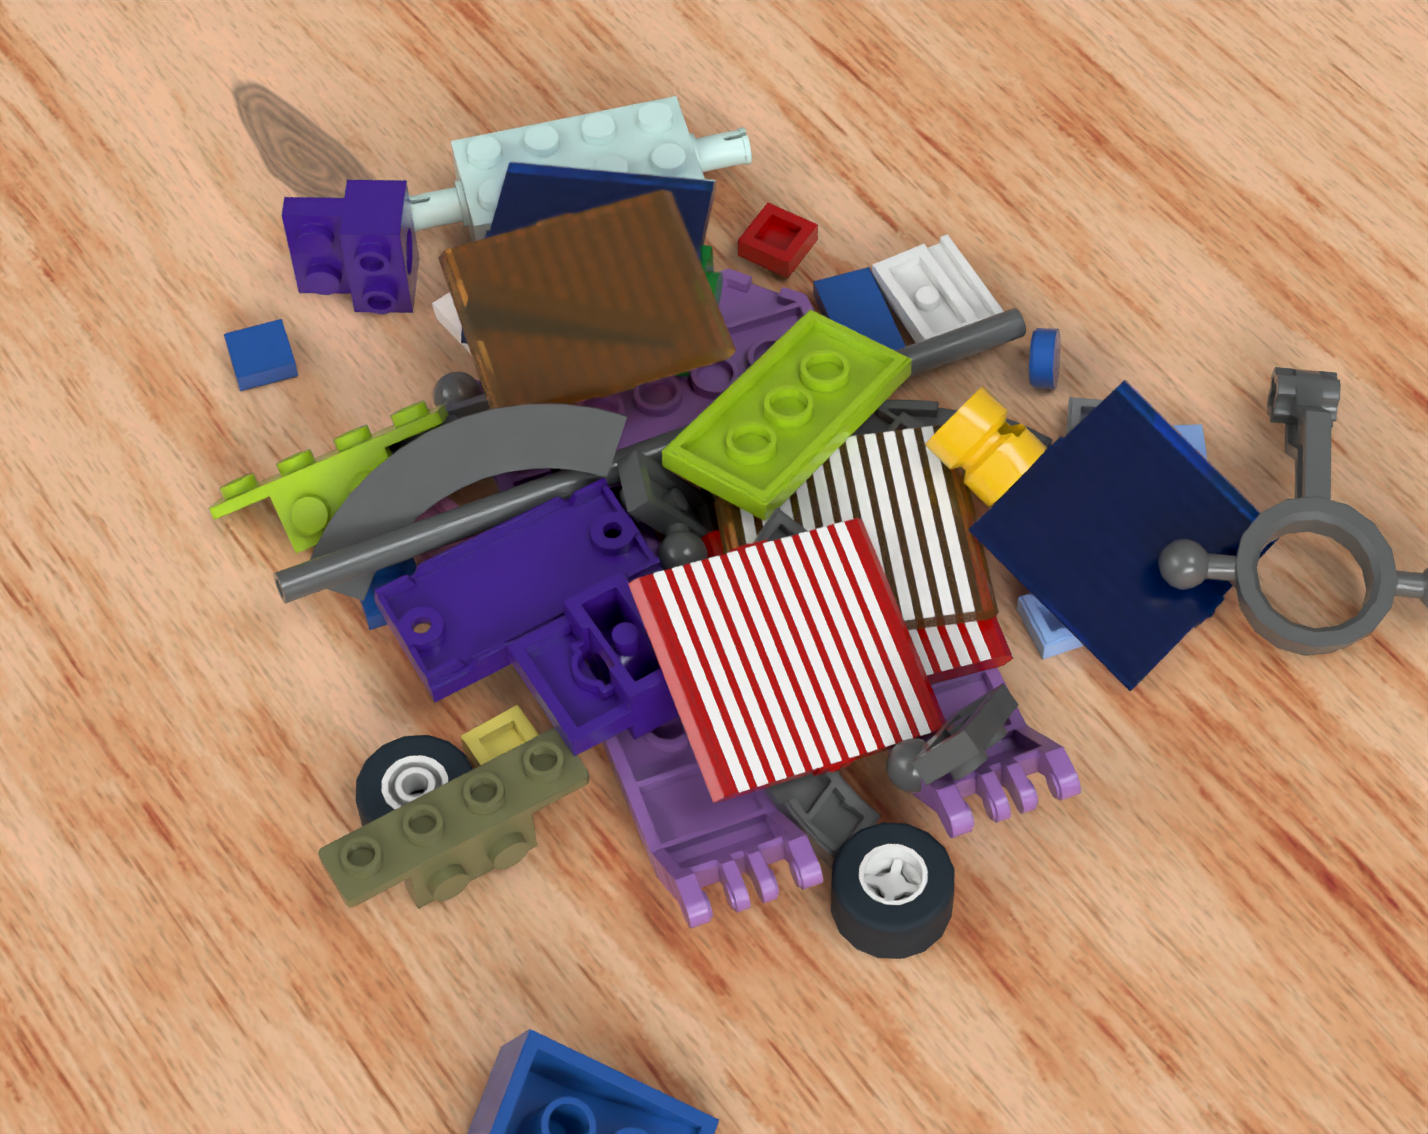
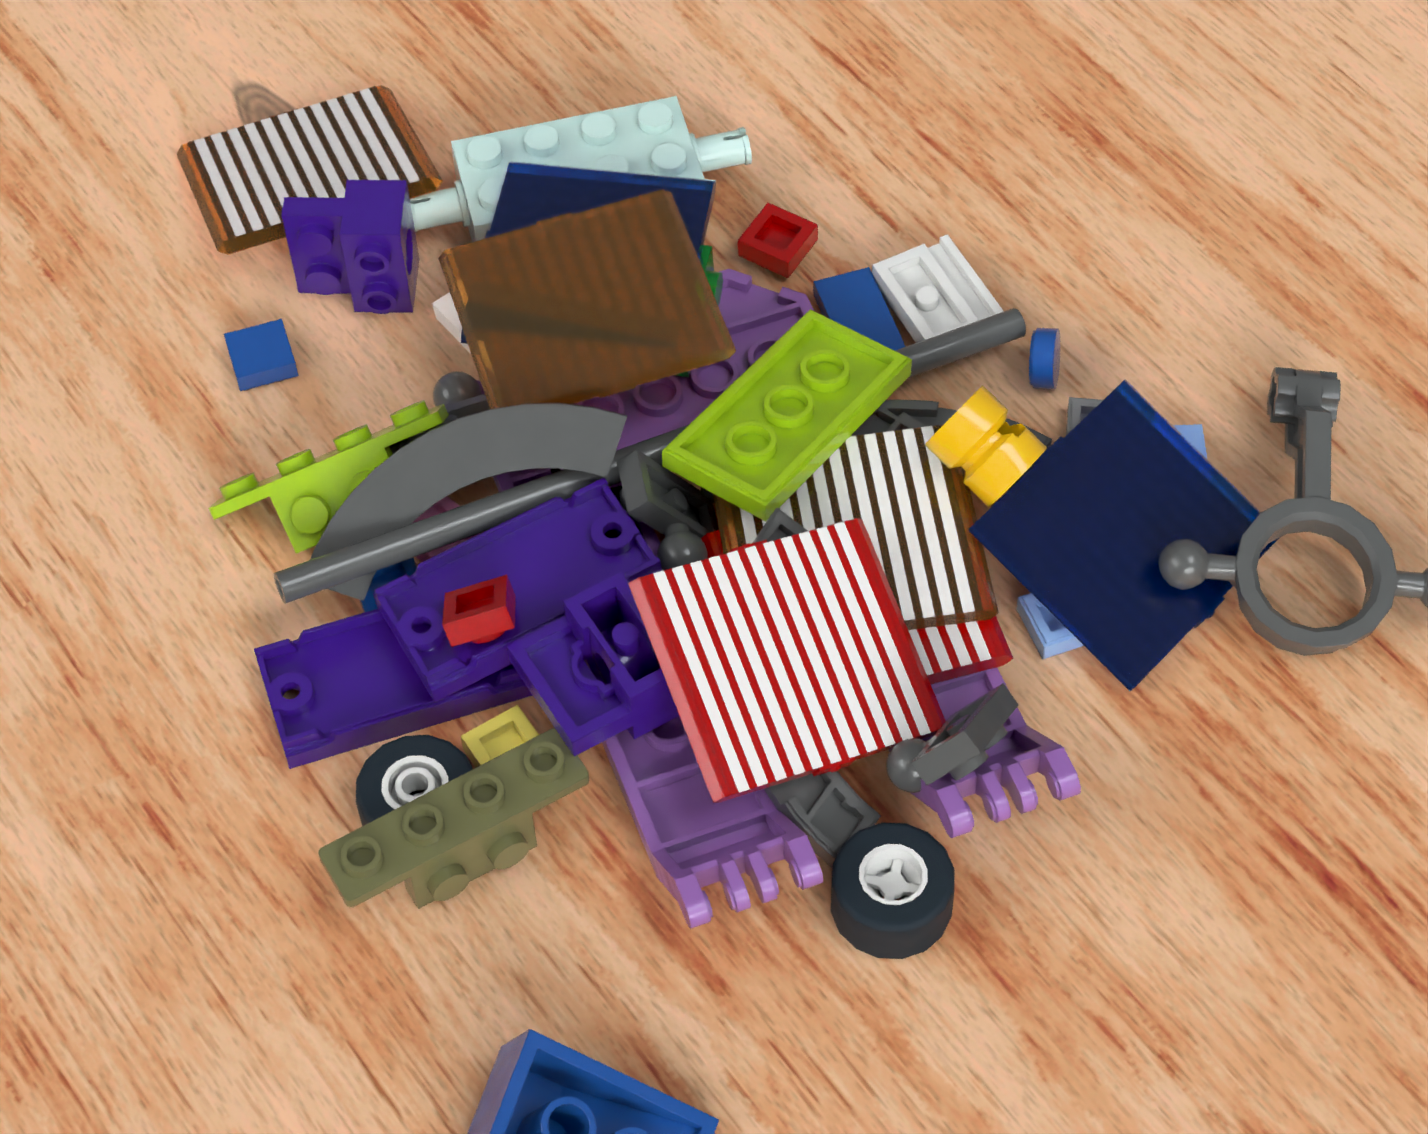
(301, 153): none -> piece
(361, 689): none -> dark purple piece
(479, 611): none -> red plate

